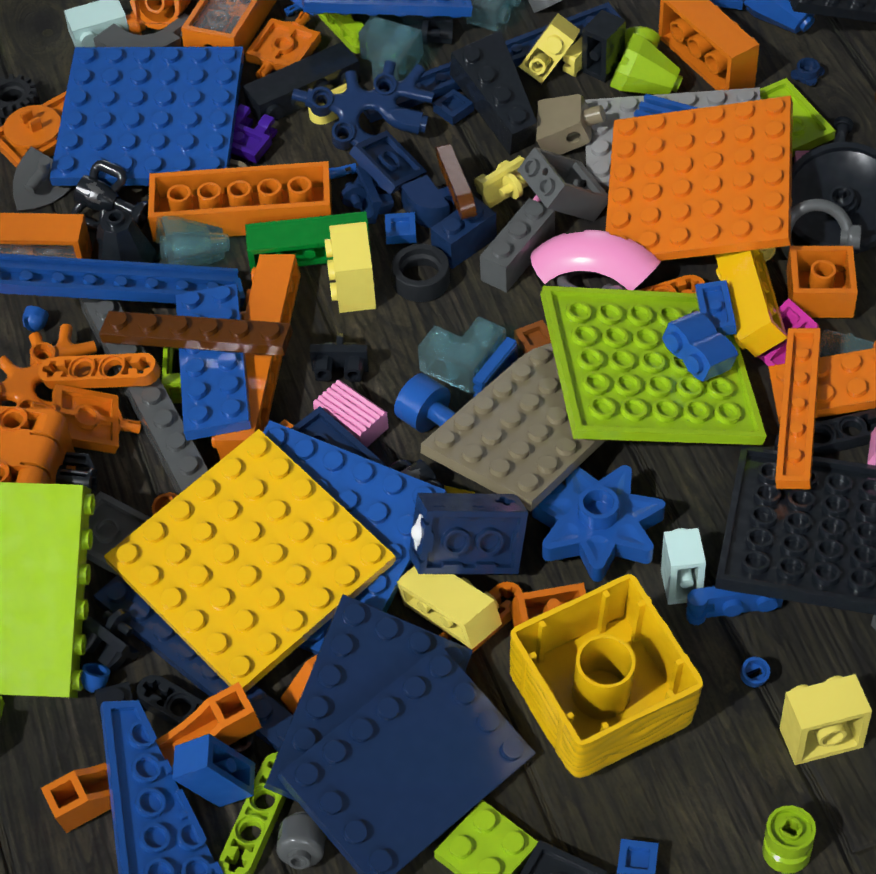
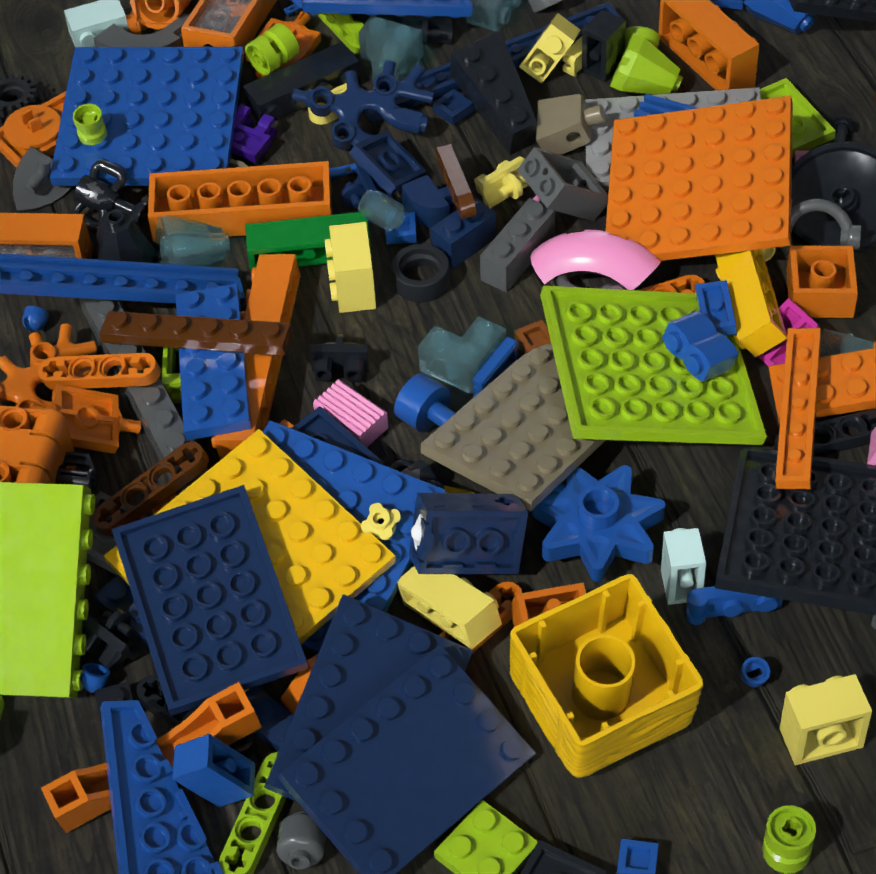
(89, 124): none -> lime wheel
(153, 493): none -> reddish brown beam
(208, 599): none -> dark blue plate
(272, 49): none -> lime wheel
(381, 210): none -> clear light blue brick
(387, 528): none -> light yellow plate
(807, 71): dark blue plate -> none

